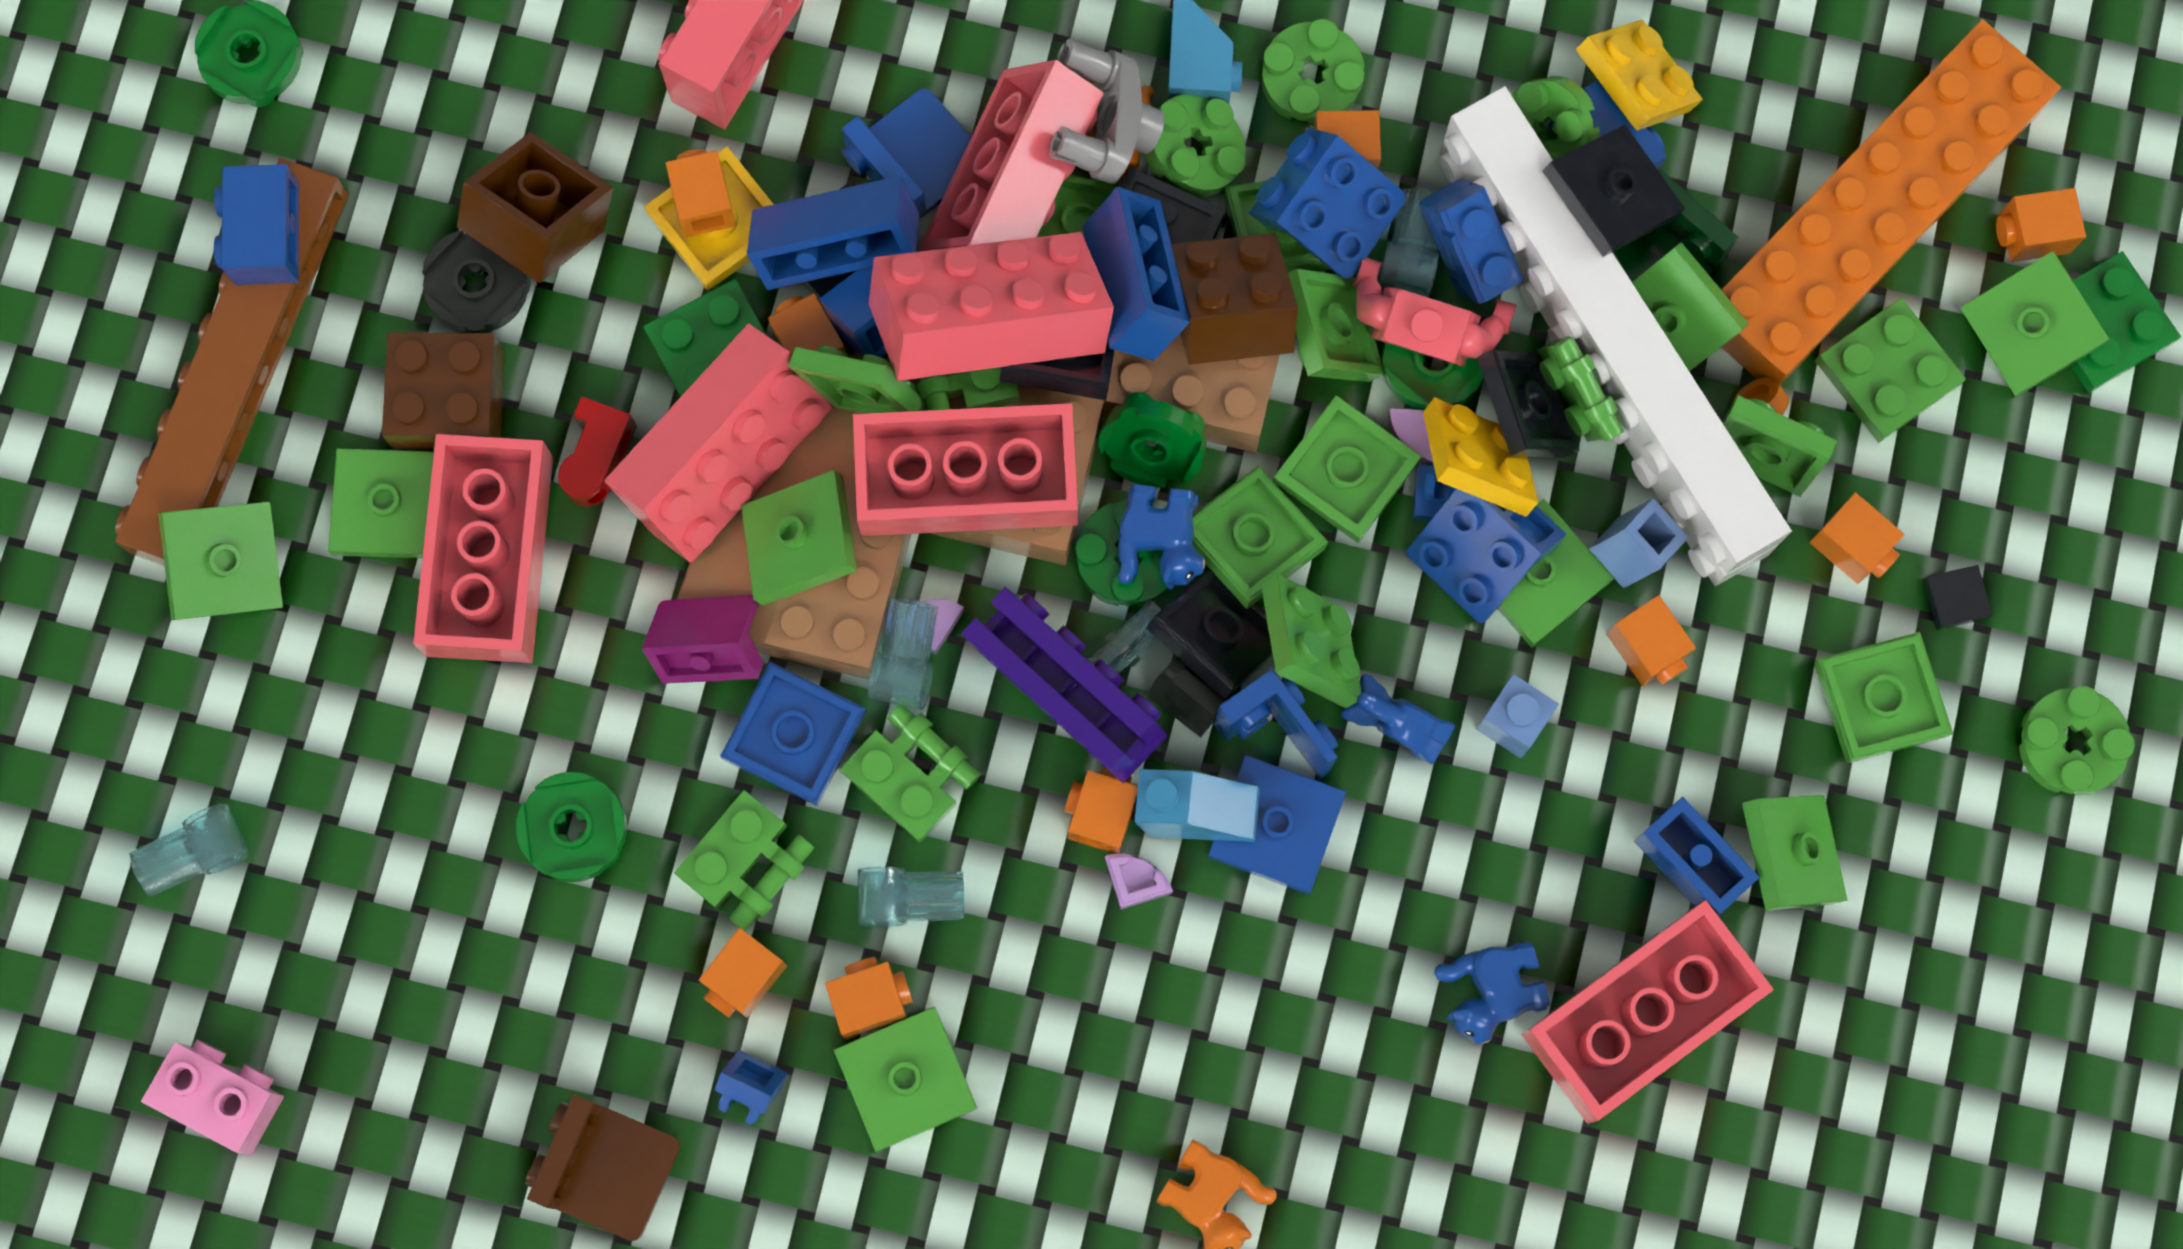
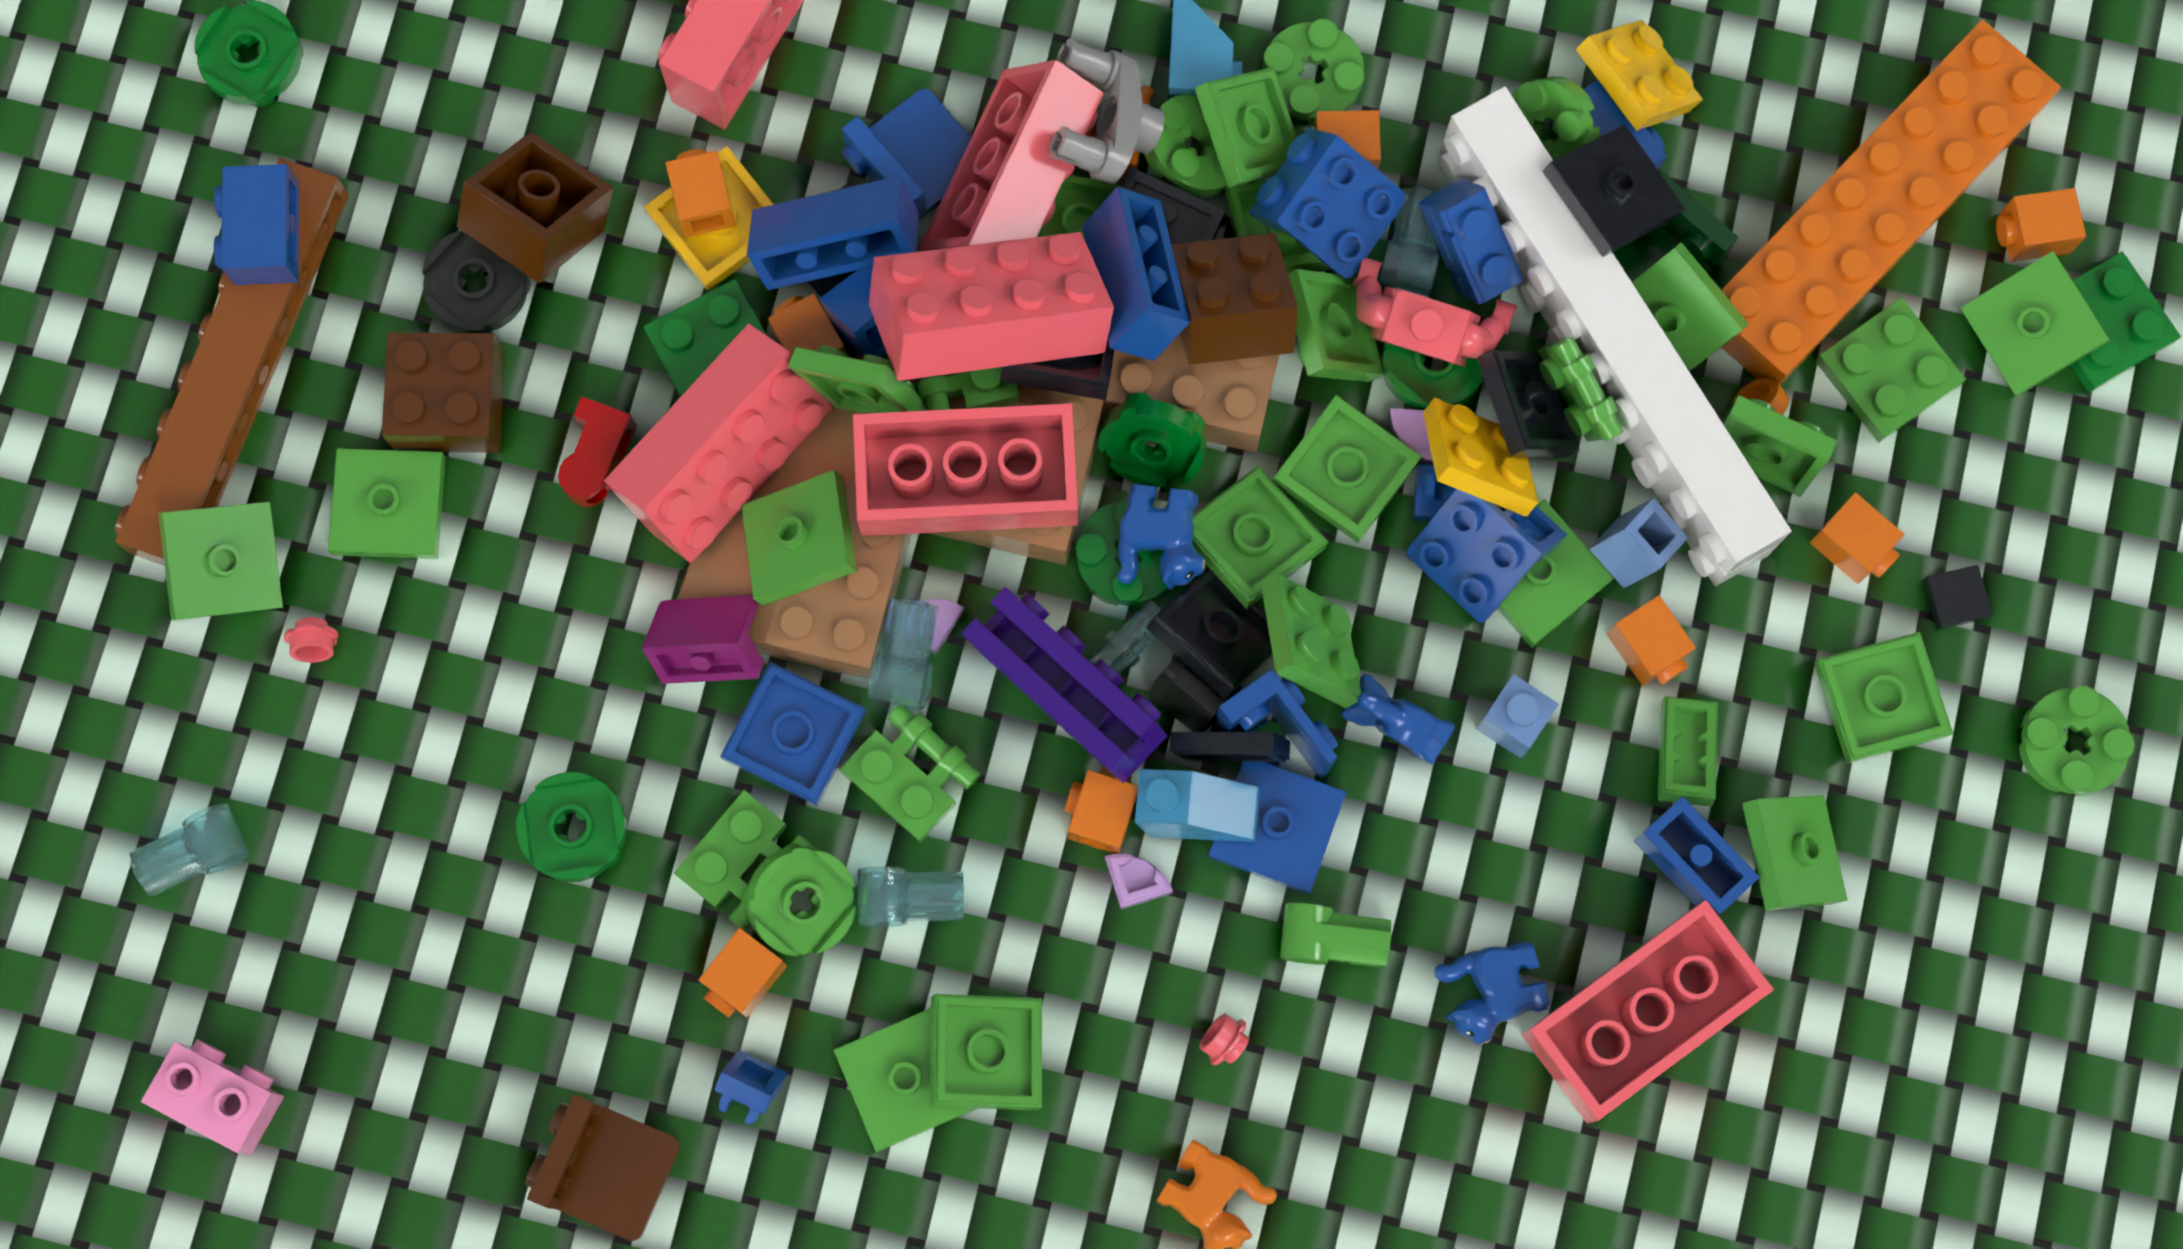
(311, 640): none -> coral plate
(483, 548): coral brick -> none
(769, 900): none -> bright green plate
(868, 997): orange brick -> none
(986, 1052): none -> bright green plate
(1224, 1040): none -> coral plate
(1230, 746): none -> black tile
(1247, 124): none -> bright green plate
(1319, 935): none -> bright green piece
(1688, 751): none -> bright green plate

